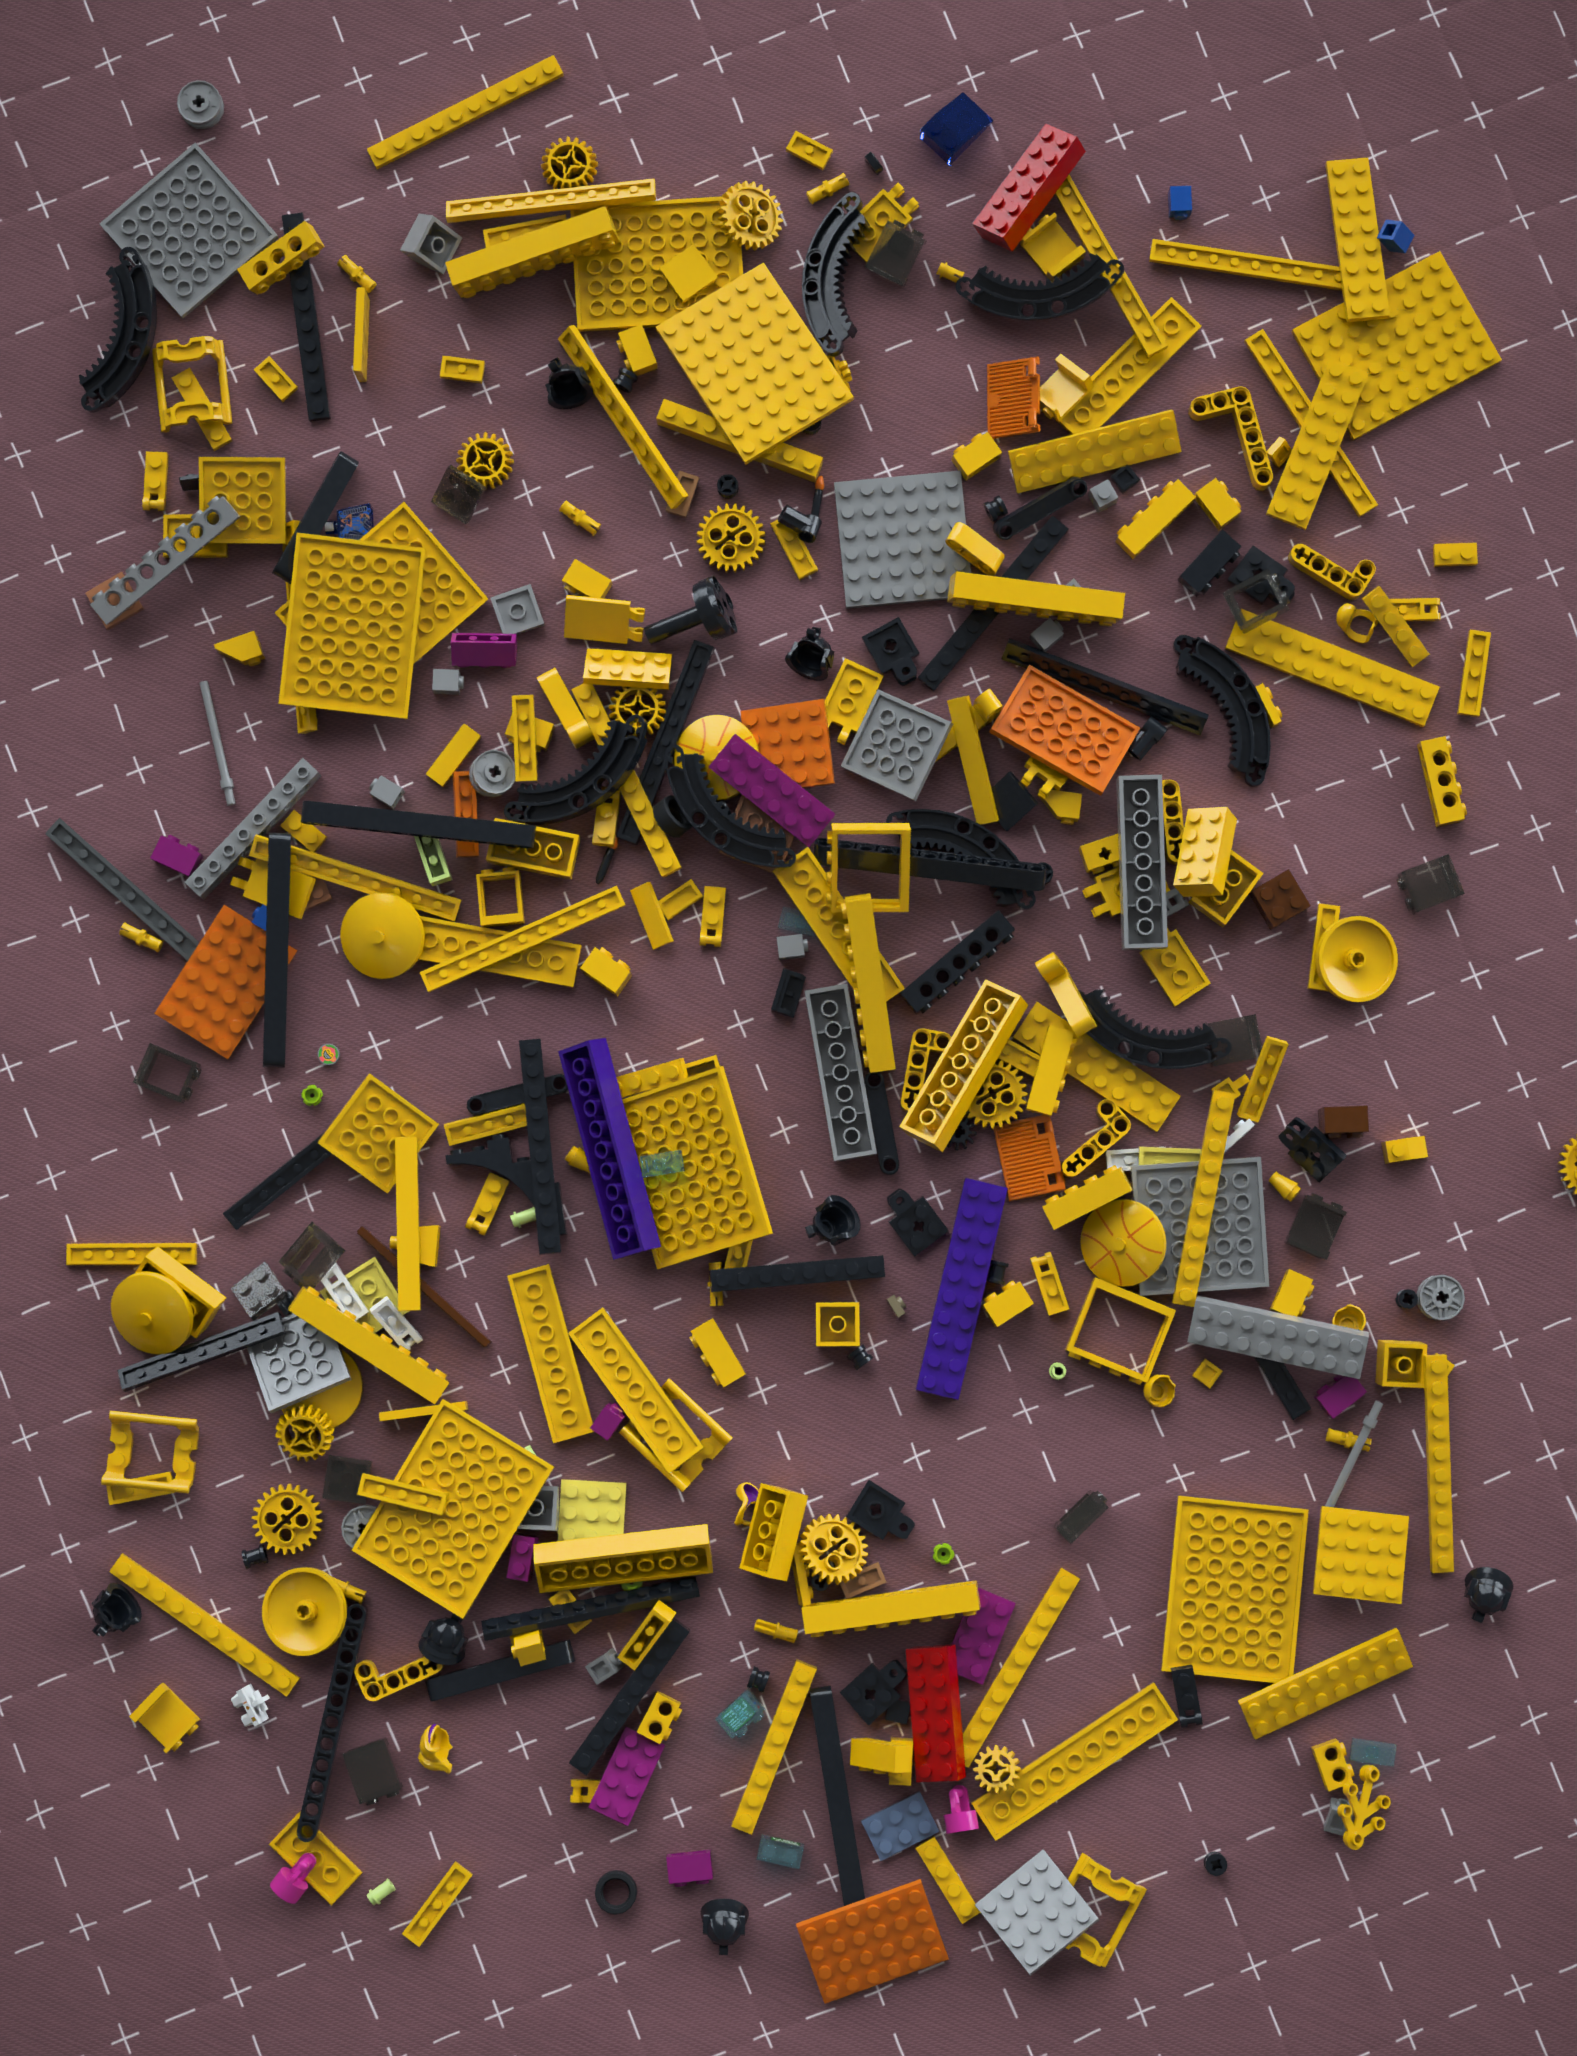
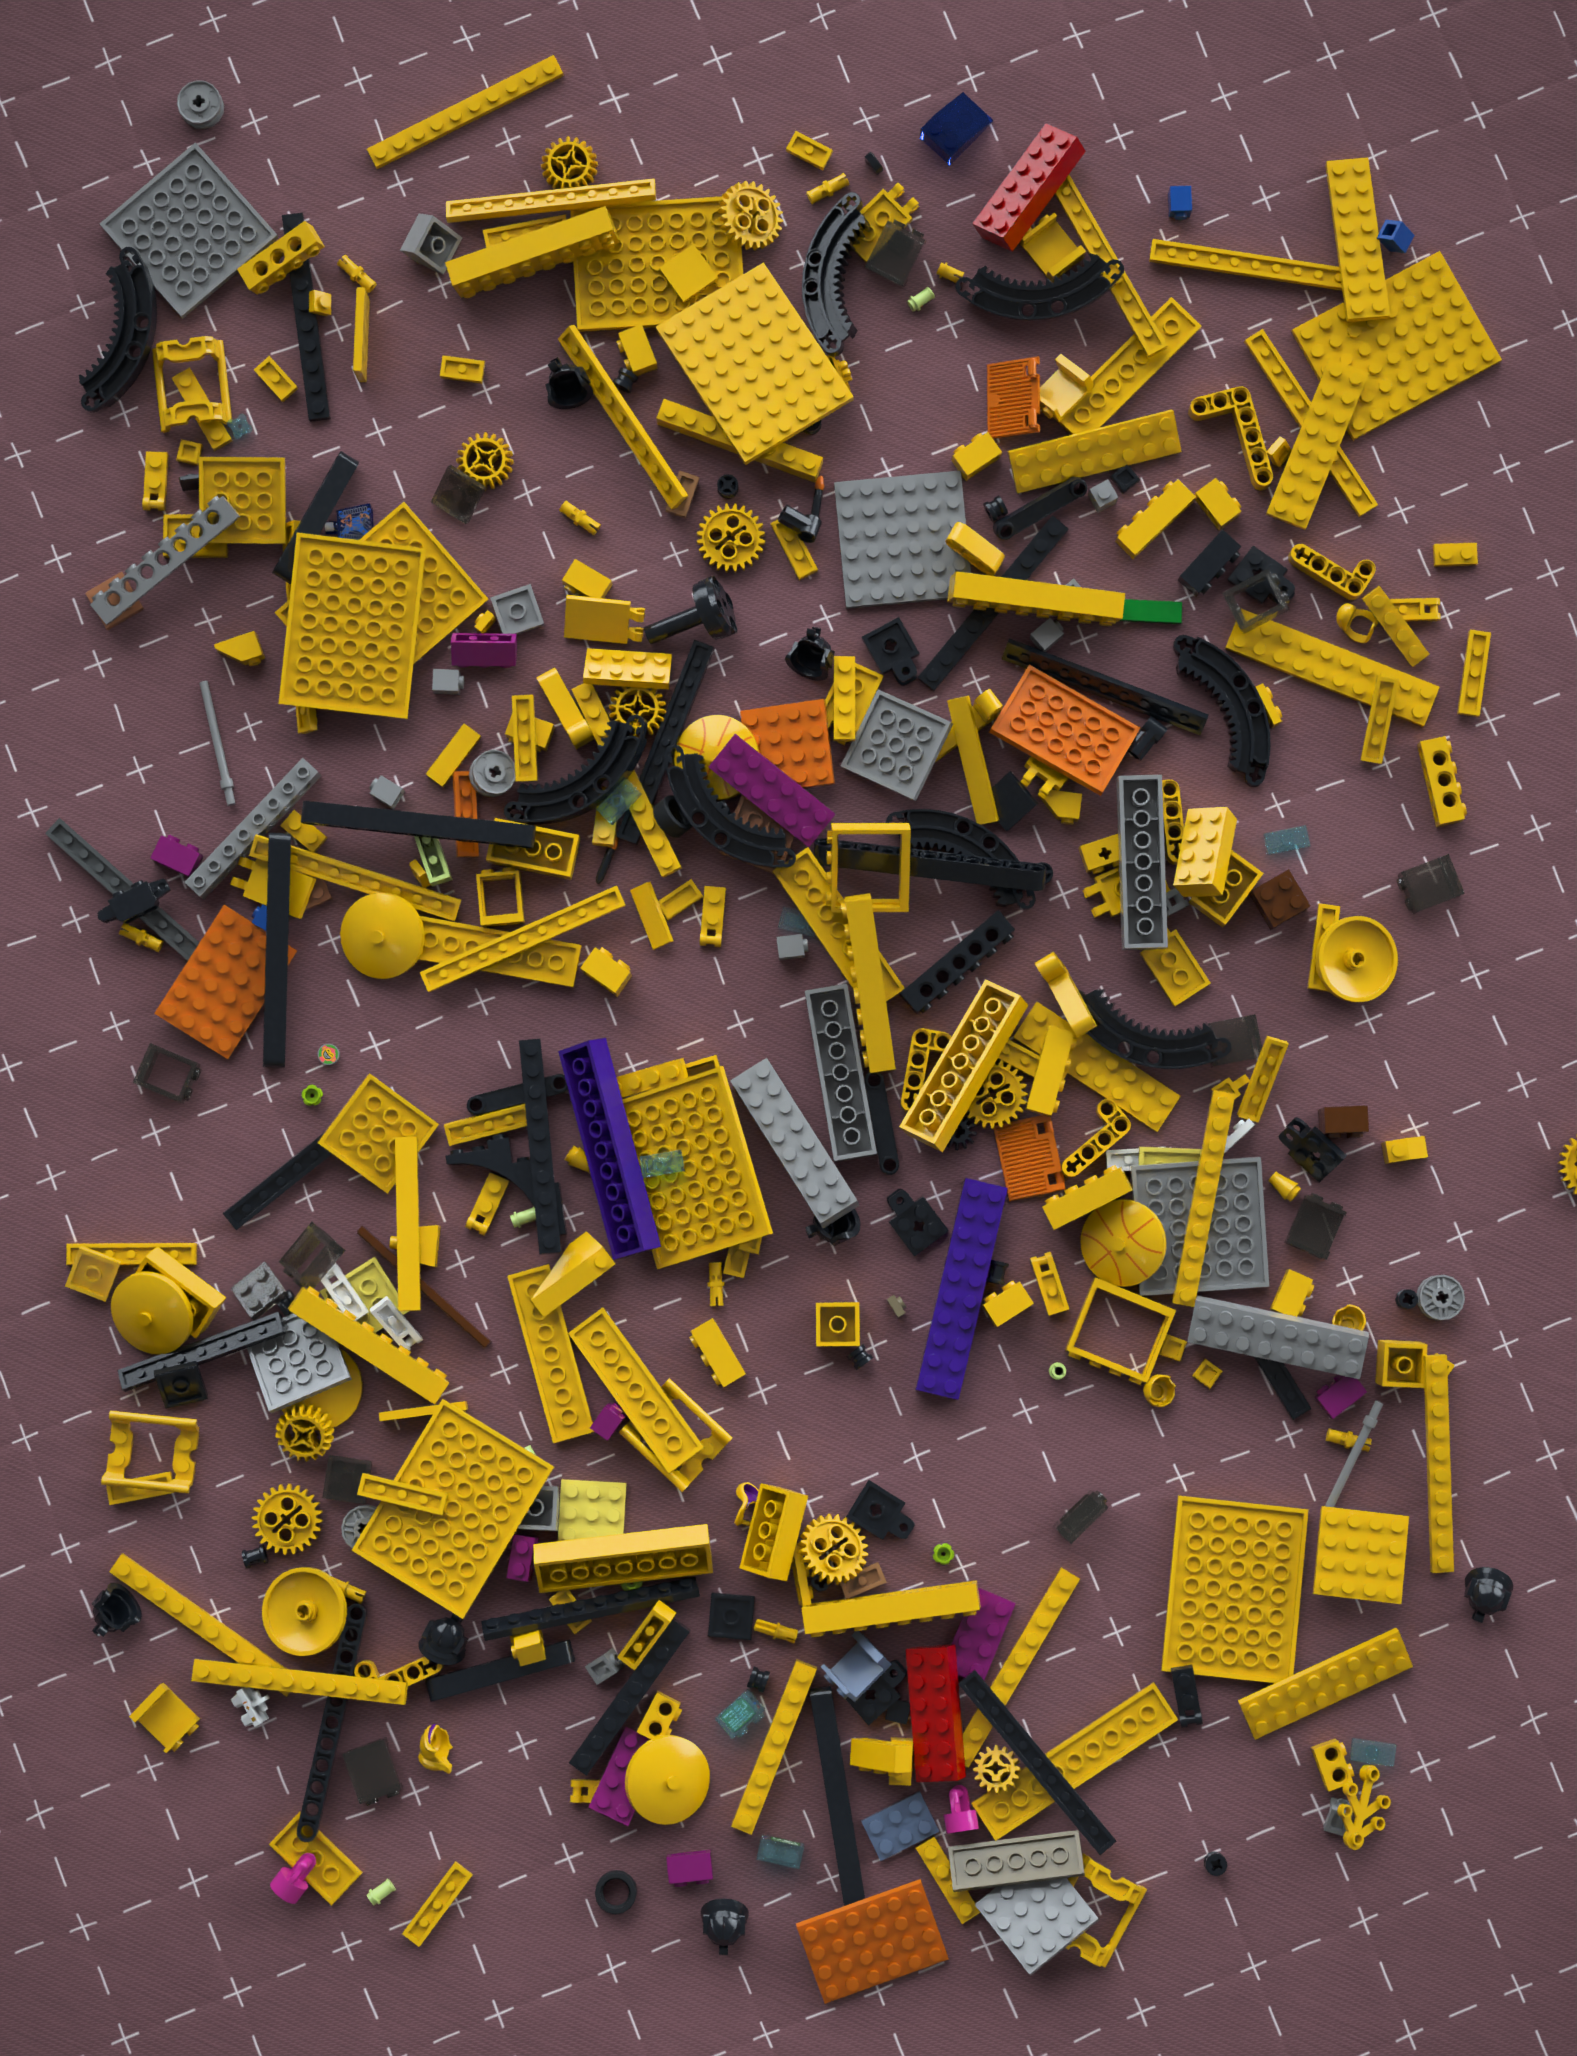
(93, 1273): none -> yellow plate
(134, 902): none -> black hinge
(180, 1384): none -> black tile
(189, 452): none -> yellow tile
(238, 432): none -> clear light blue plate
(300, 1681): none -> yellow plate
(319, 303): none -> yellow plate
(419, 873): none -> yellow tile
(484, 622): none -> yellow plate
(576, 1268): none -> yellow wedge
(619, 801): none -> clear light blue plate
(667, 1779): none -> yellow dish
(731, 1616): none -> black tile
(751, 1246): none -> yellow tile
(788, 993): black hinge -> none
(794, 1143): none -> light grey brick
(797, 1273): black brick -> none
(844, 698): none -> yellow plate
(857, 1668): none -> sand blue panel
(920, 299): none -> yellowish green pin
(1016, 1861): none -> dark tan plate
(1037, 1762): none -> black plate
(1152, 611): none -> green tile
(1173, 1348): none -> yellow tile
(1286, 840): none -> clear light blue plate
(1379, 719): none -> yellow plate

